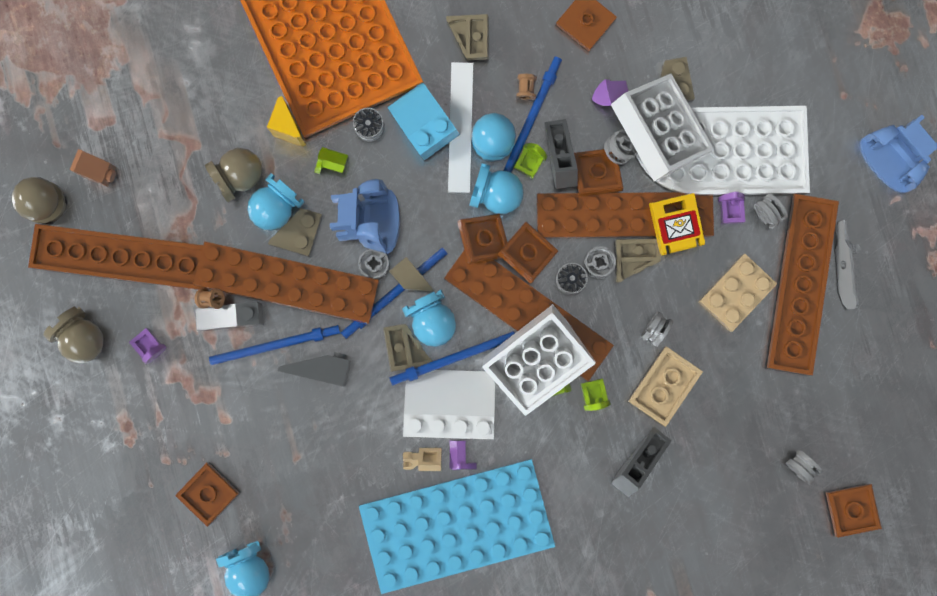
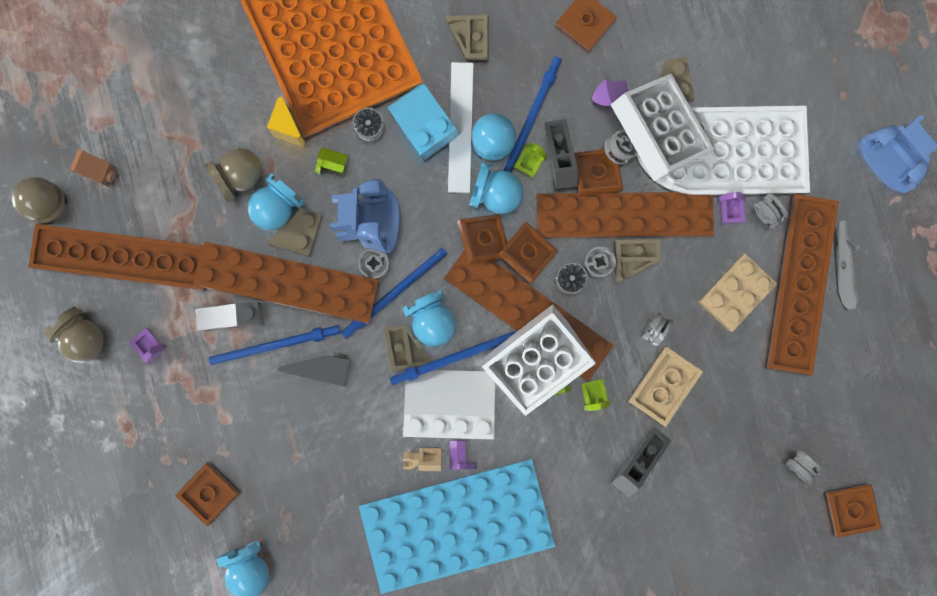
(209, 298): medium nougat bush -> none
(410, 277): dark tan slope -> none
(526, 87): medium nougat bush -> none
(679, 227): container -> none

